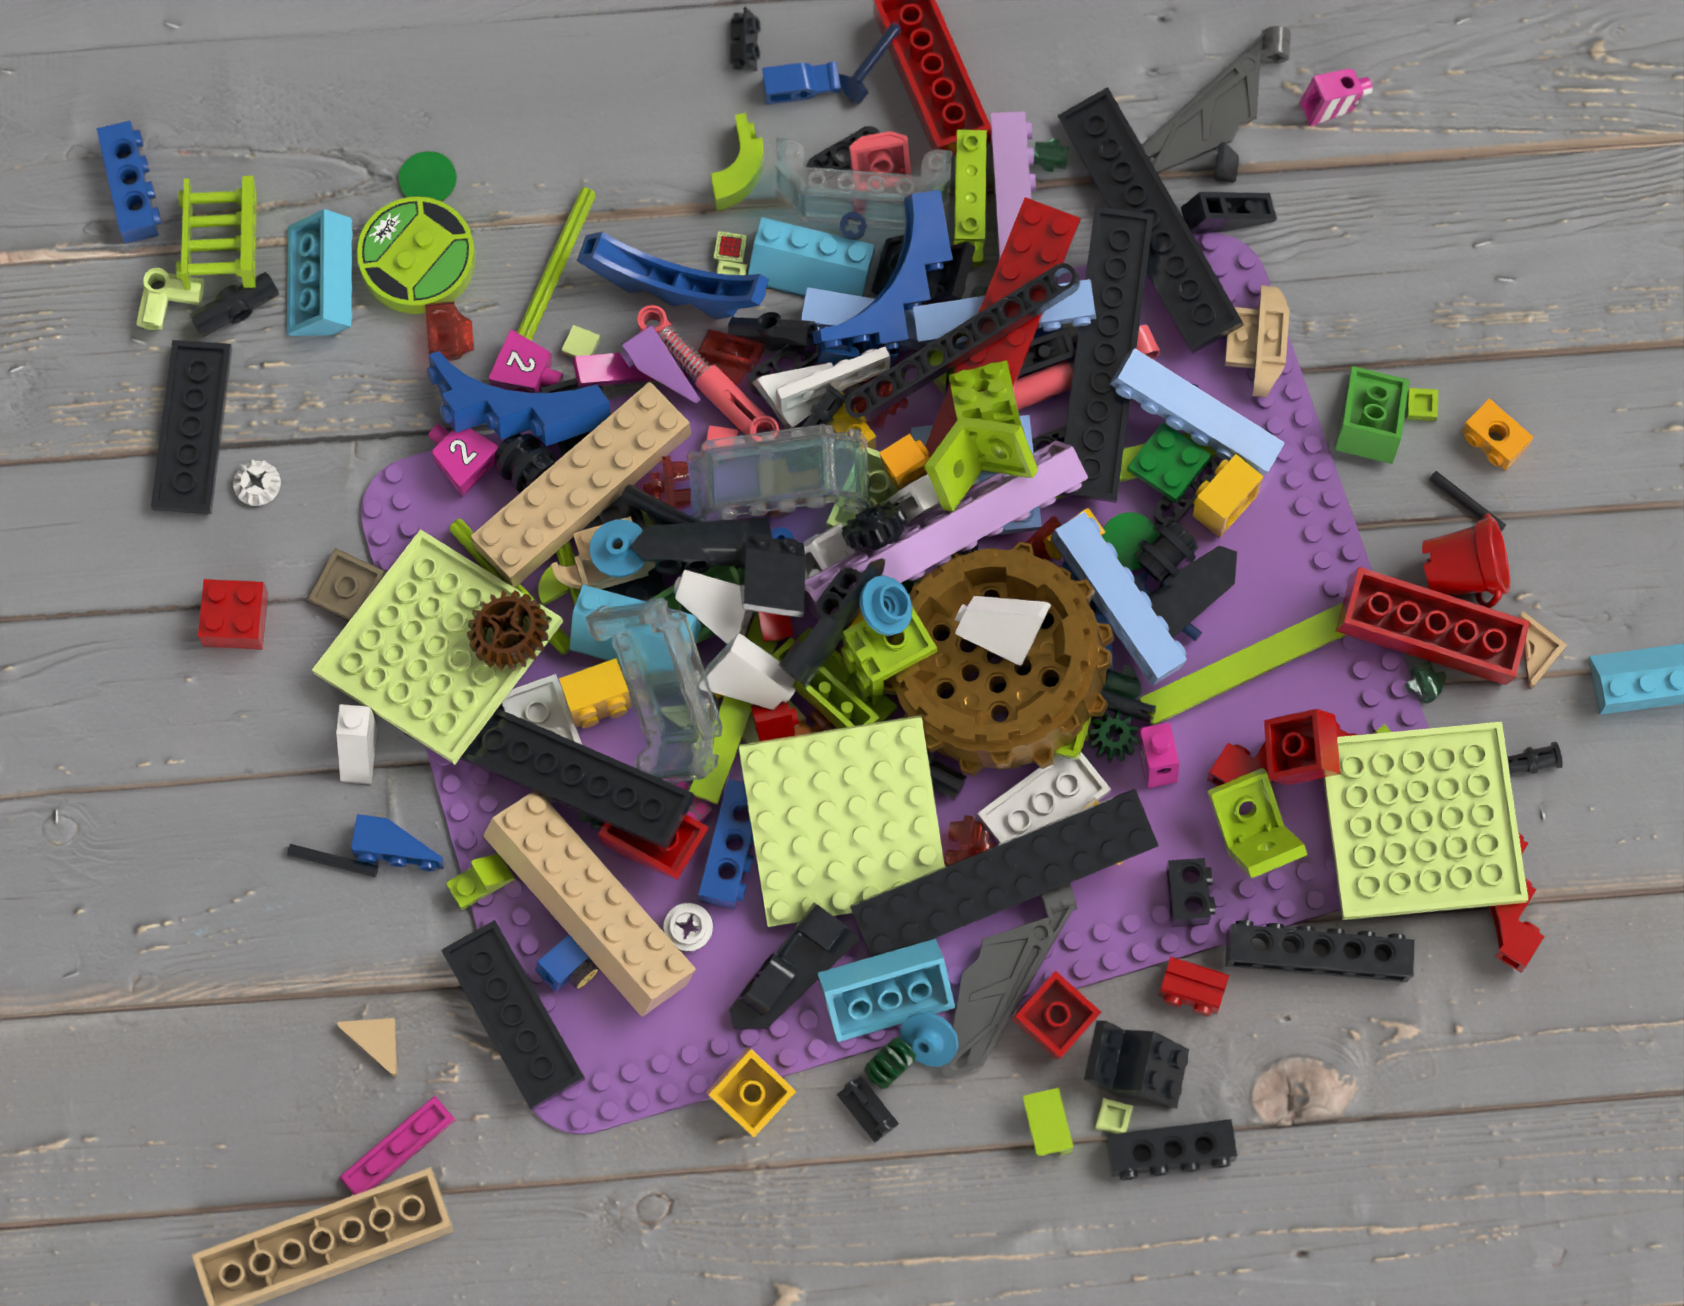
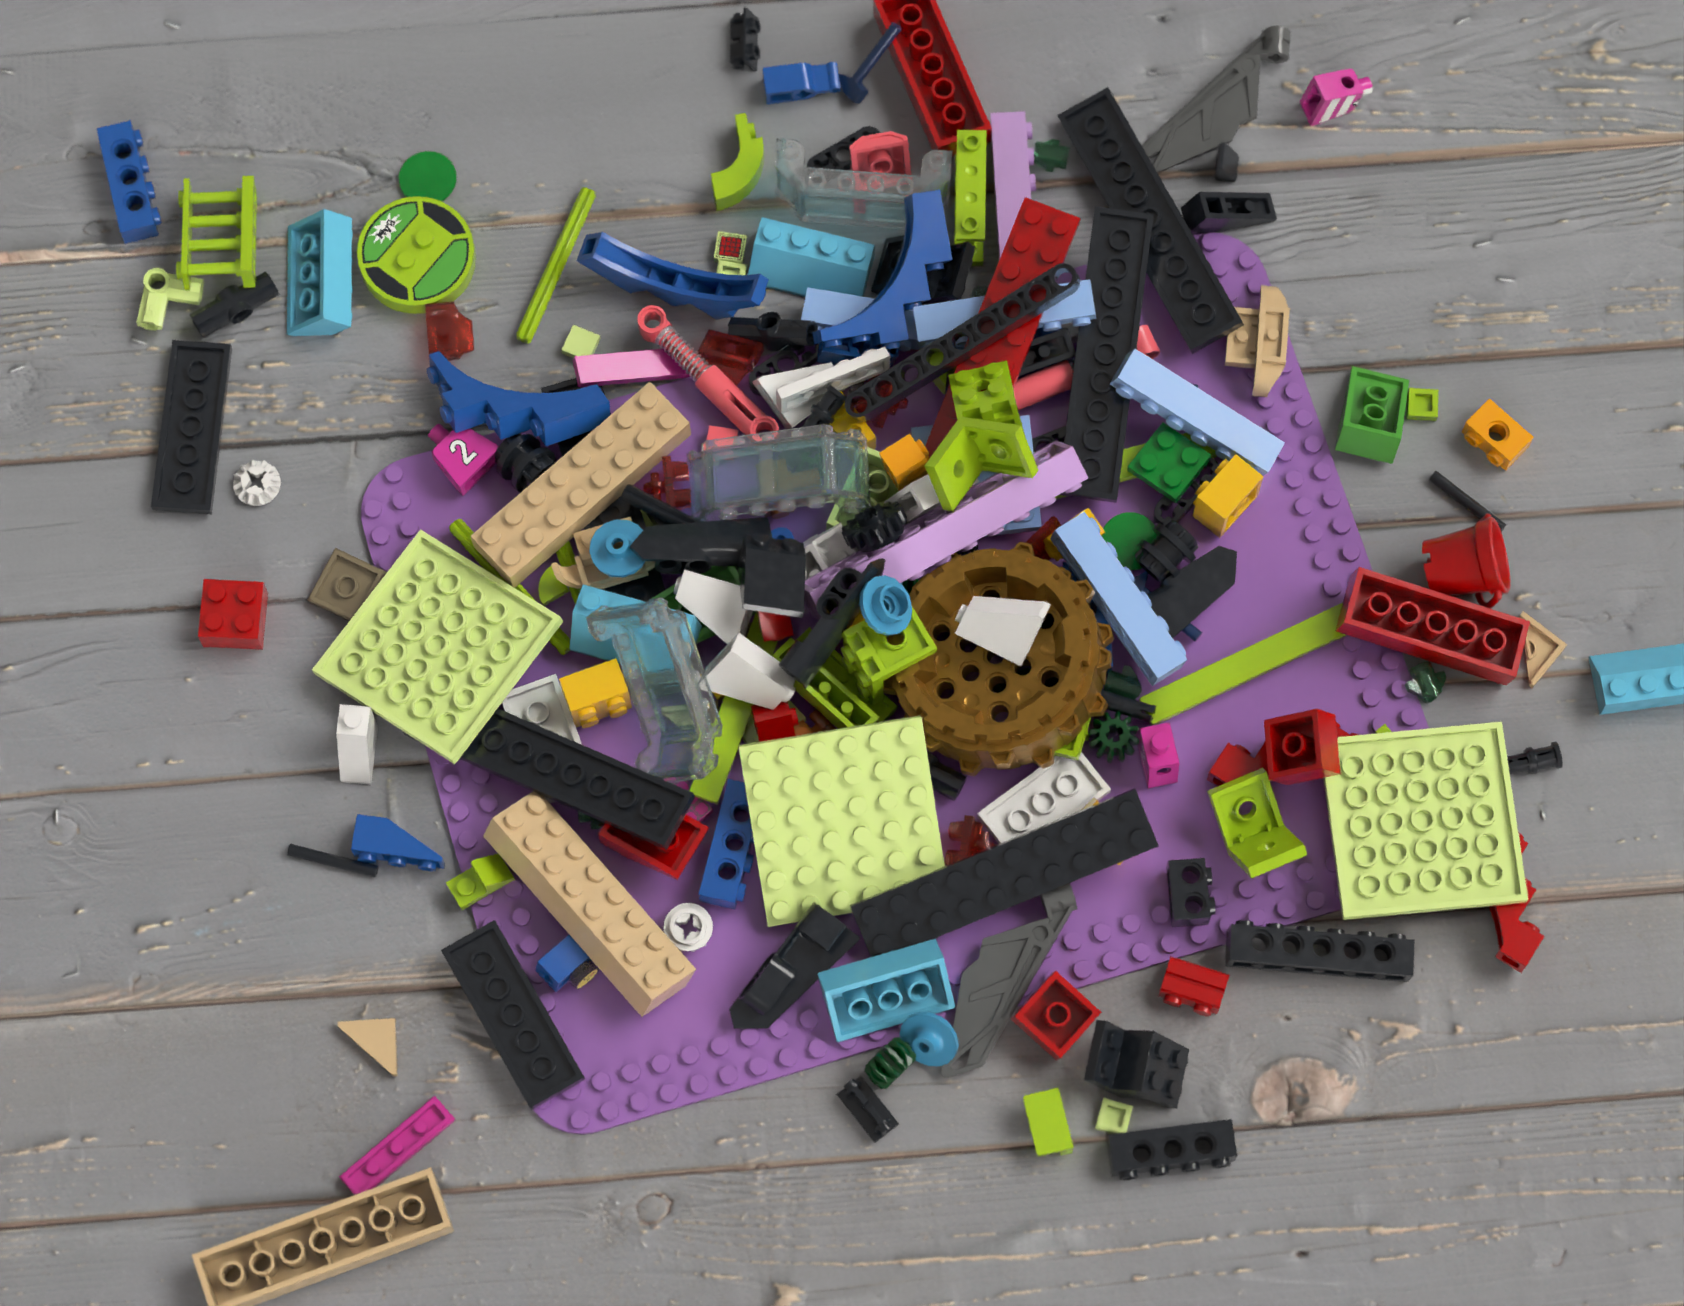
(502, 615): reddish brown gear -> none
(523, 366): dark pink torso -> none
(653, 358): medium lavender slope -> none
(750, 1091): yellow brick -> none
(844, 224): dark blue bush -> none

